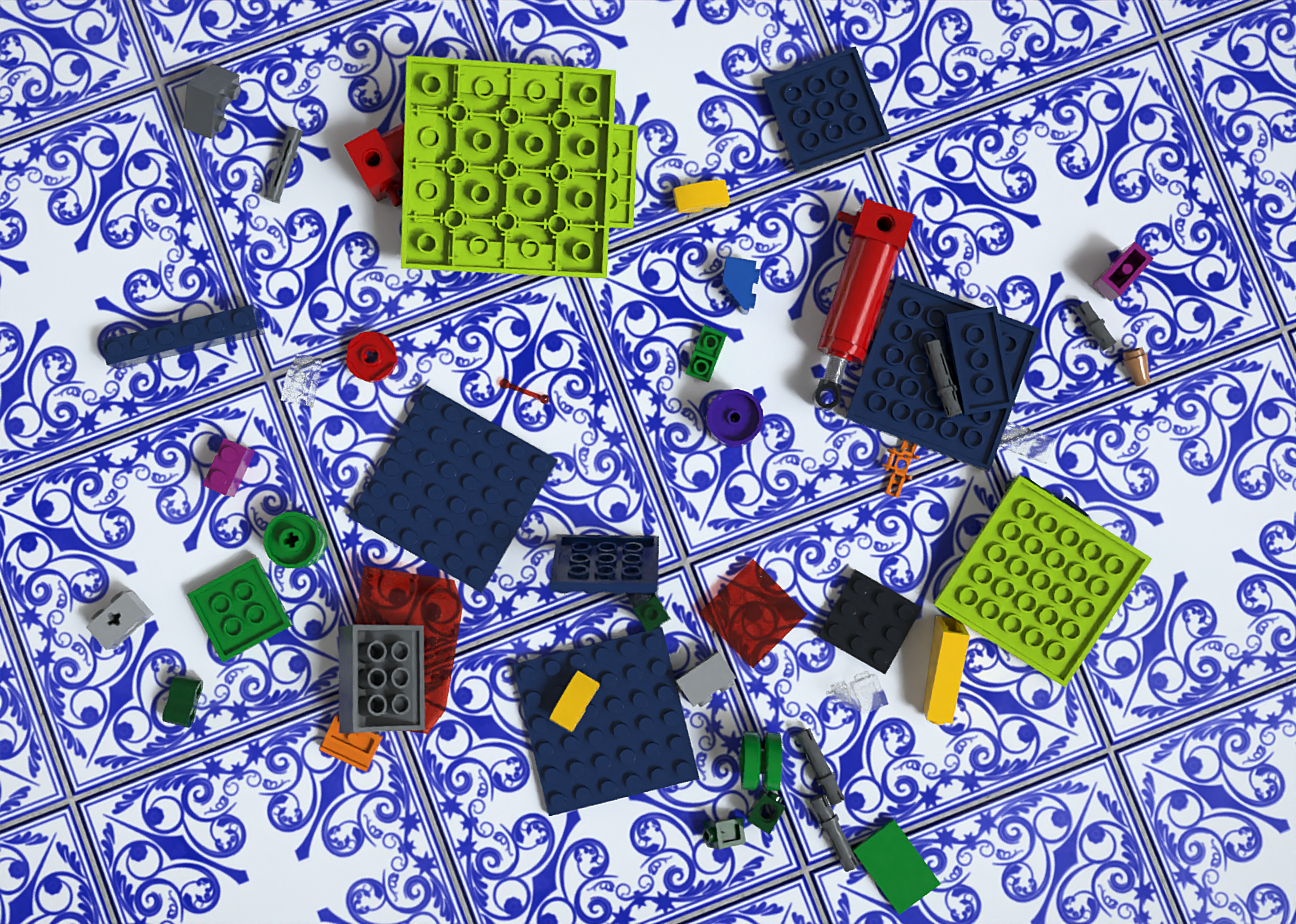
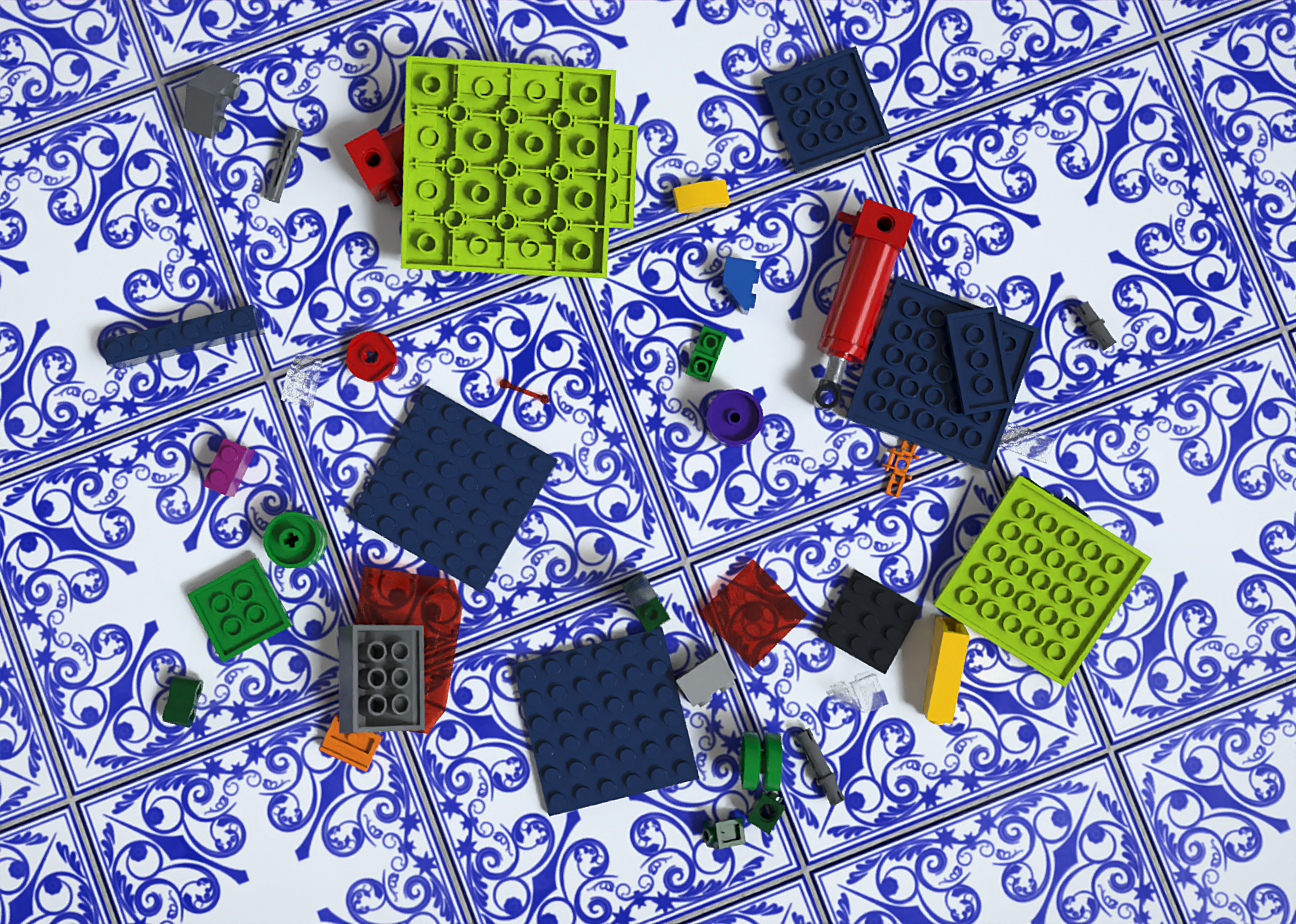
(133, 615): light grey brick -> none
(574, 701): yellow slope -> none
(605, 564): dark blue plate -> none
(830, 823): dark grey pin -> none
(896, 866): green tile -> none
(943, 381): dark grey pin -> none
(1122, 271): magenta brick -> none
(1137, 365): medium nougat cone -> none

